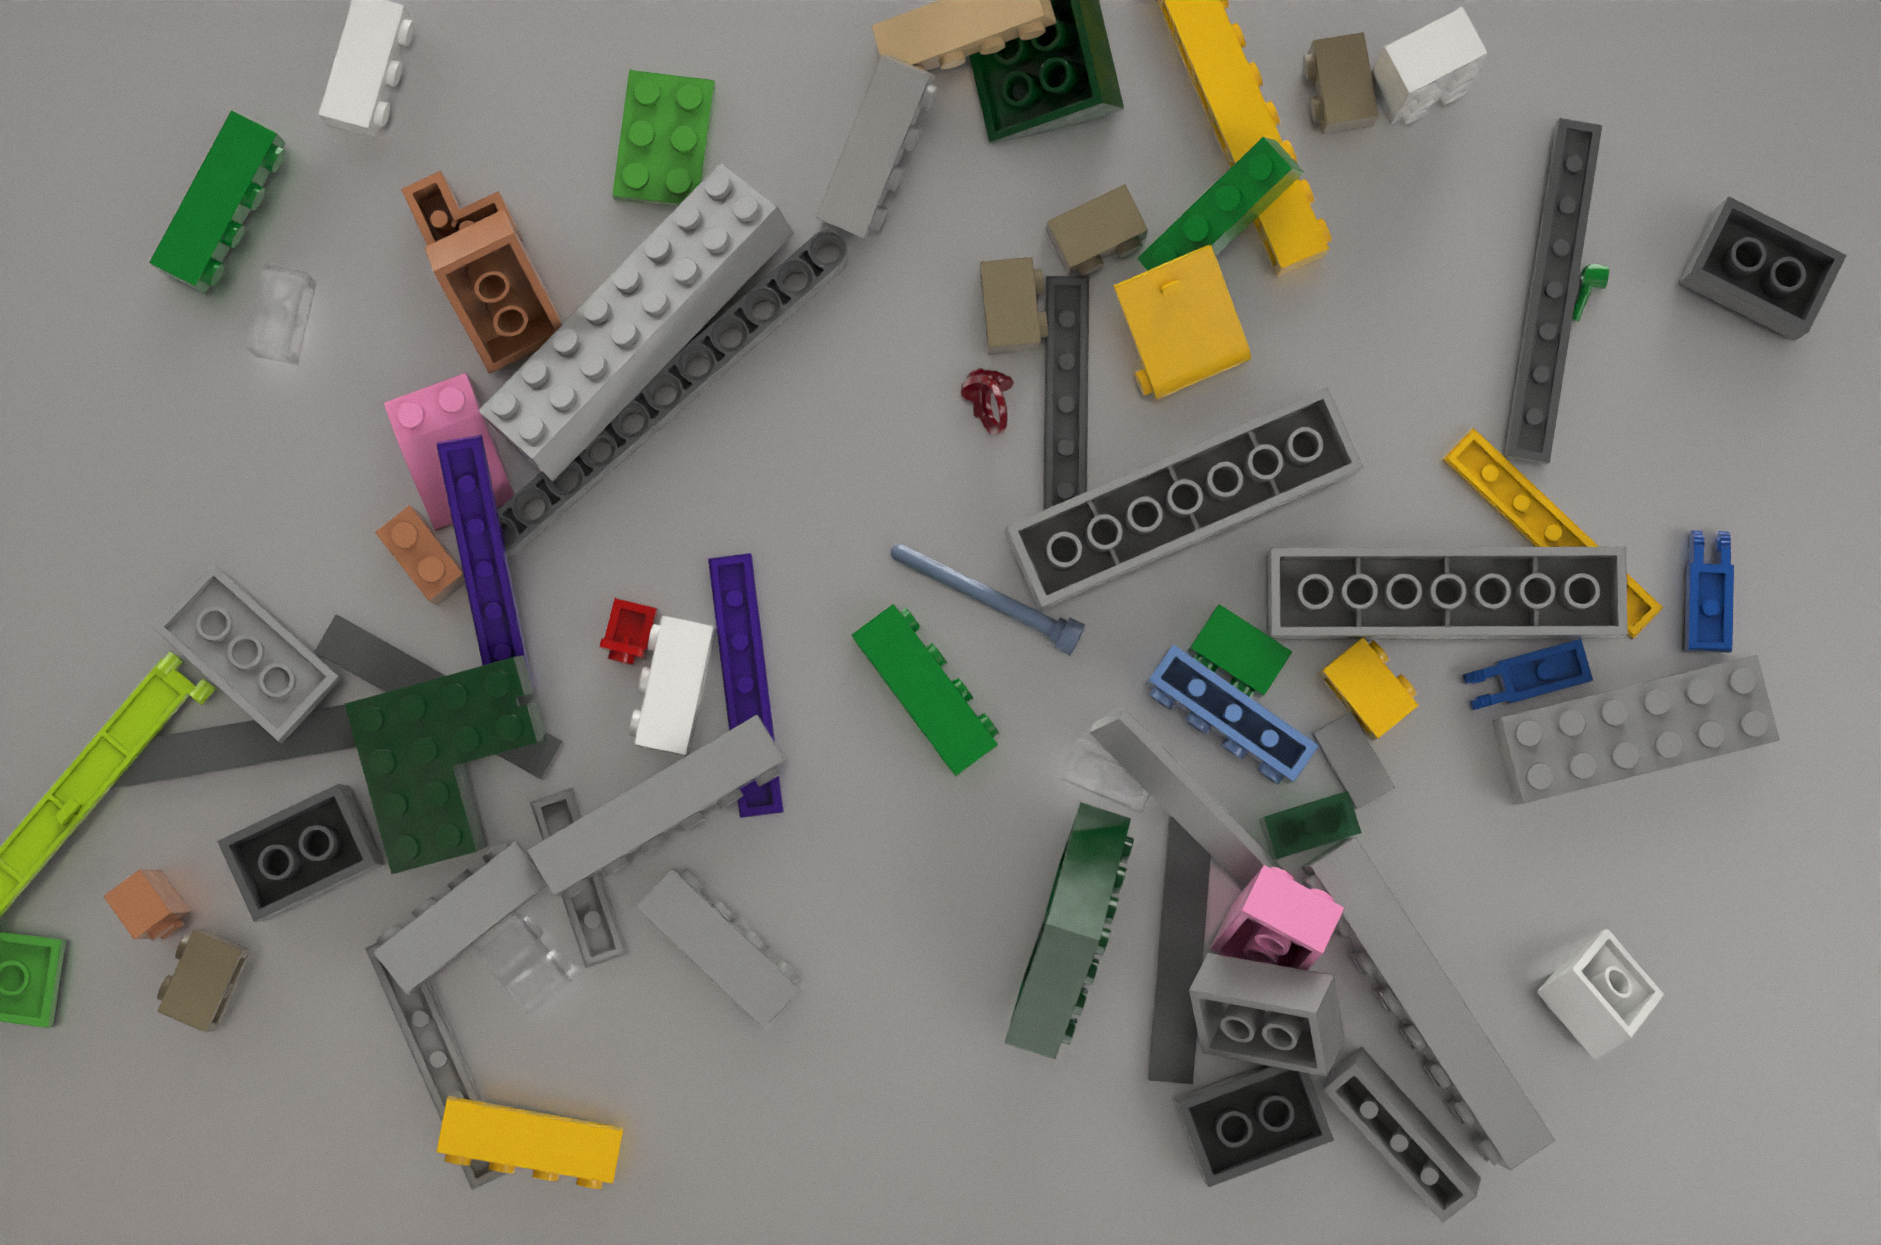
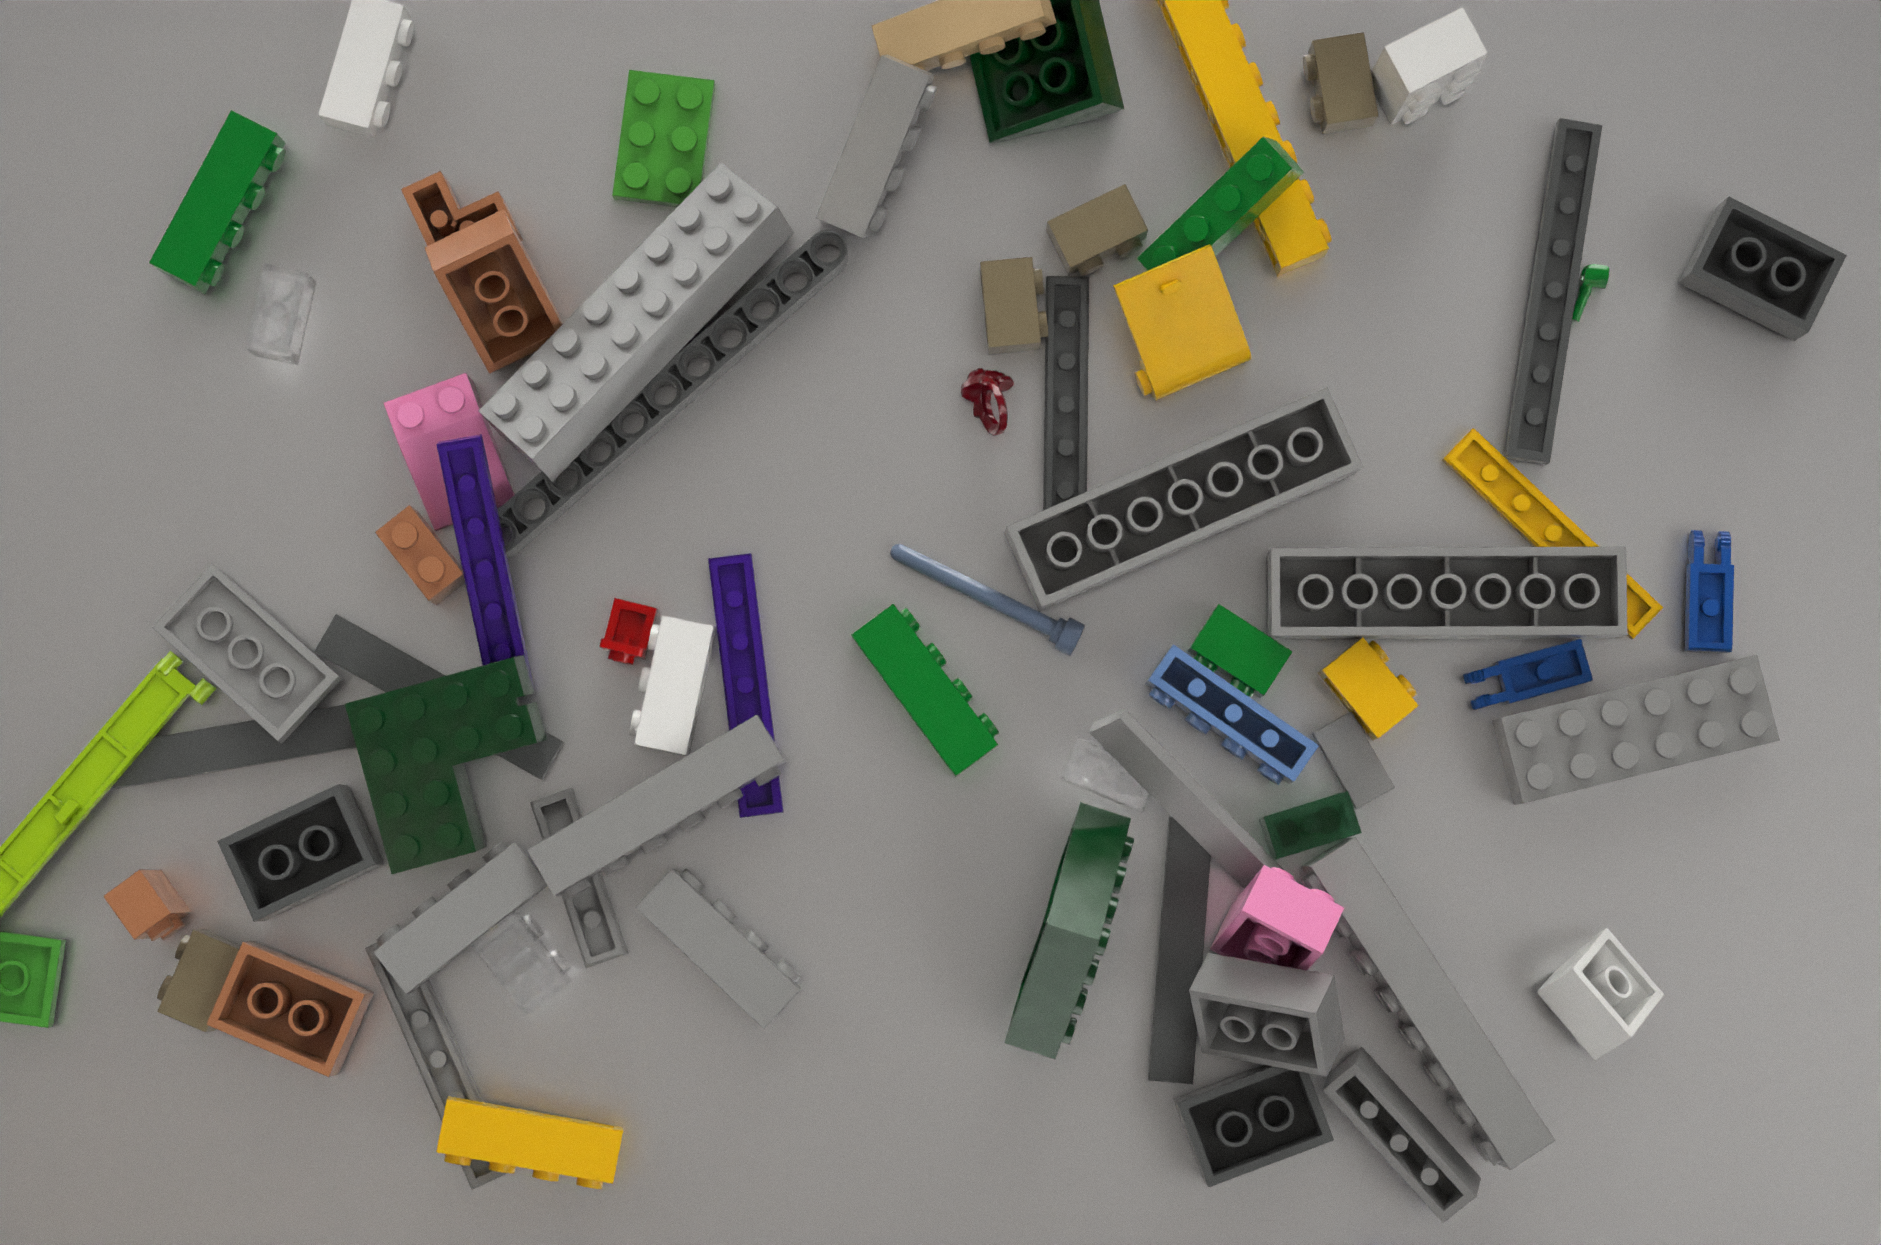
(290, 1008): none -> nougat brick

